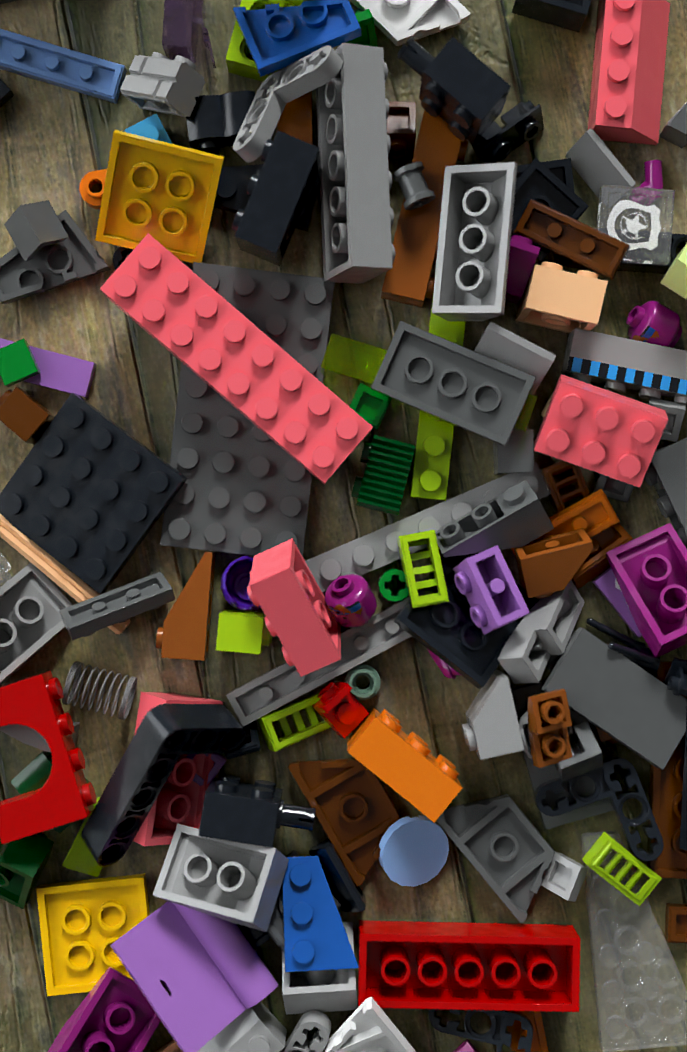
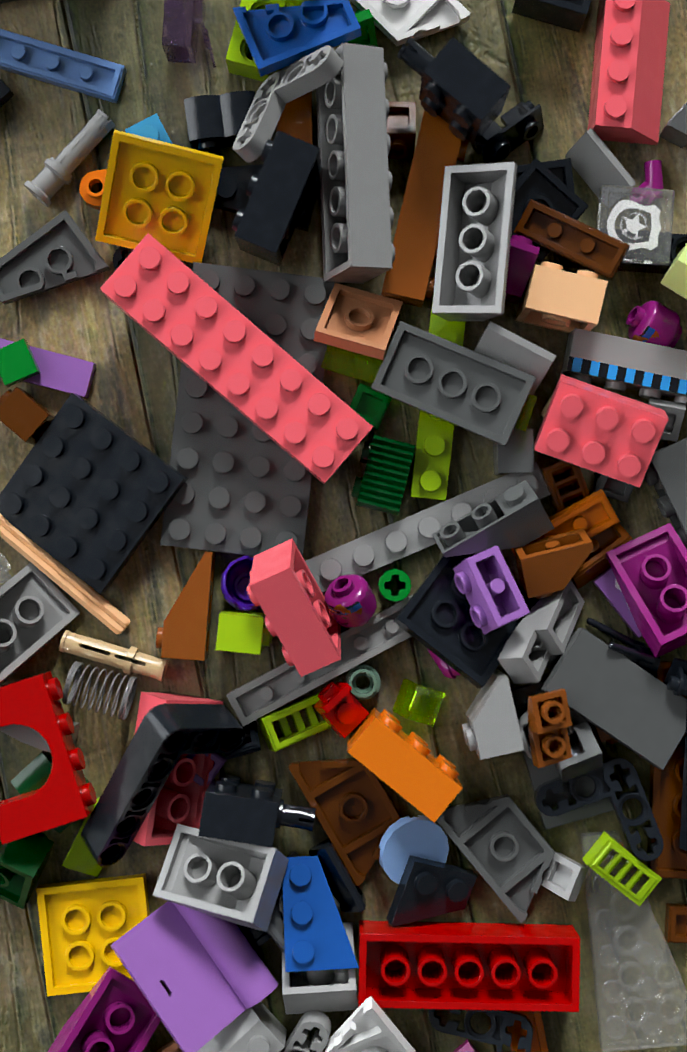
(35, 227): dark grey panel -> none
(59, 170): none -> light grey pin
(74, 643): none -> tan pin
(117, 605): dark grey plate -> none
(163, 84): light grey brick -> none
(358, 321): none -> nougat plate
(413, 185): dark grey bush -> none
(417, 539): lime slope -> none
(418, 702): none -> clear neon green slope
(430, 891): none -> black wing

